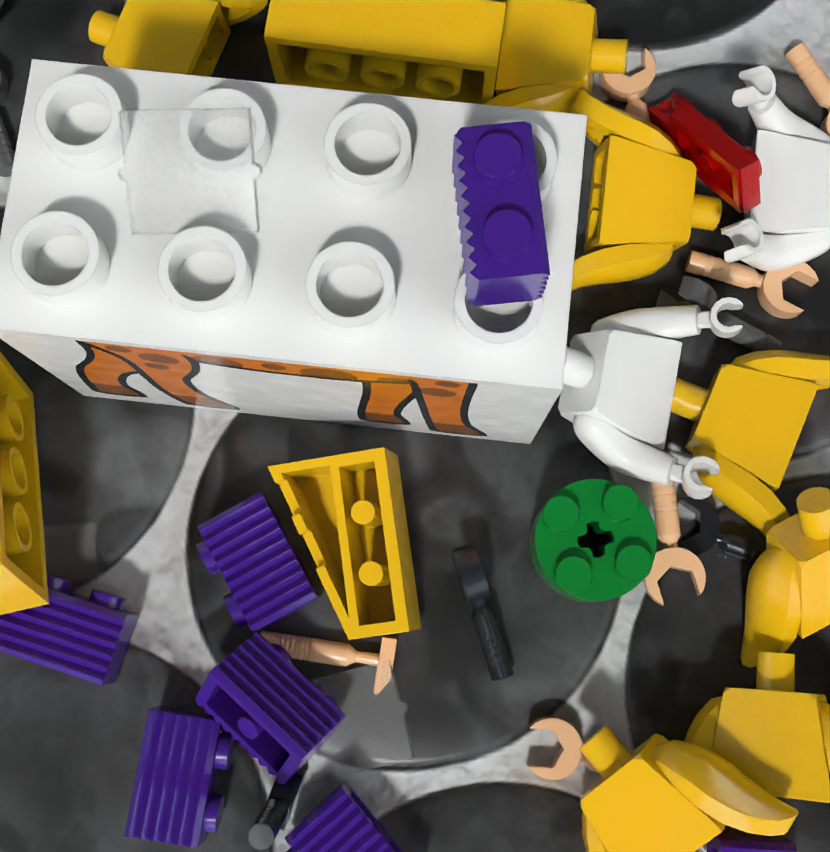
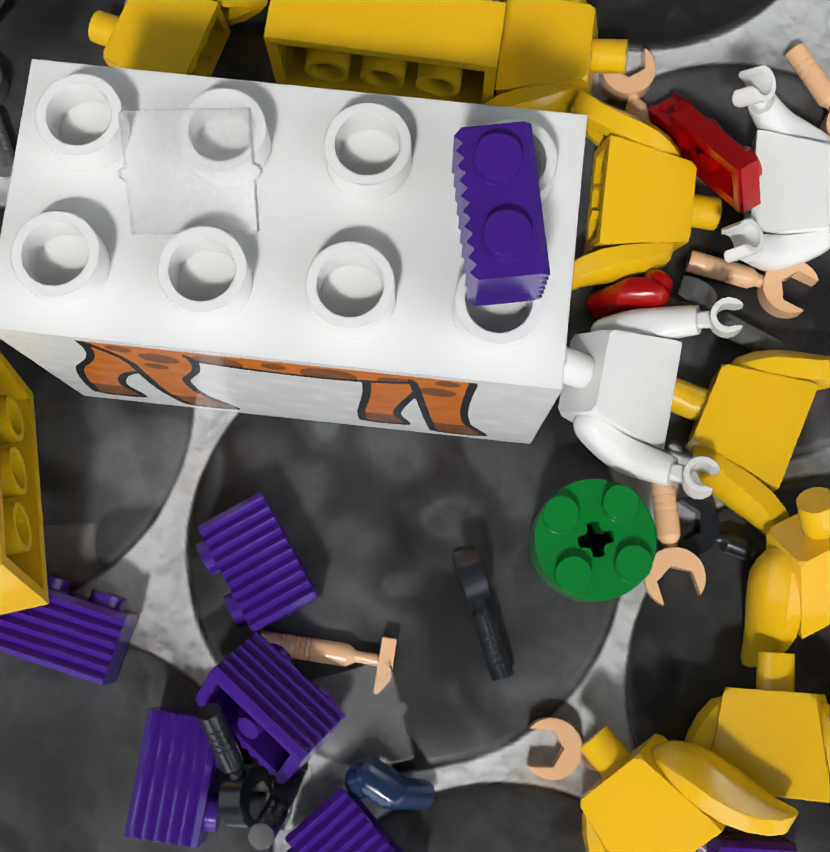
(238, 777): none -> black piece
(358, 537): yellow wedge -> none
(388, 787): none -> dark blue arm
(632, 294): none -> red arm

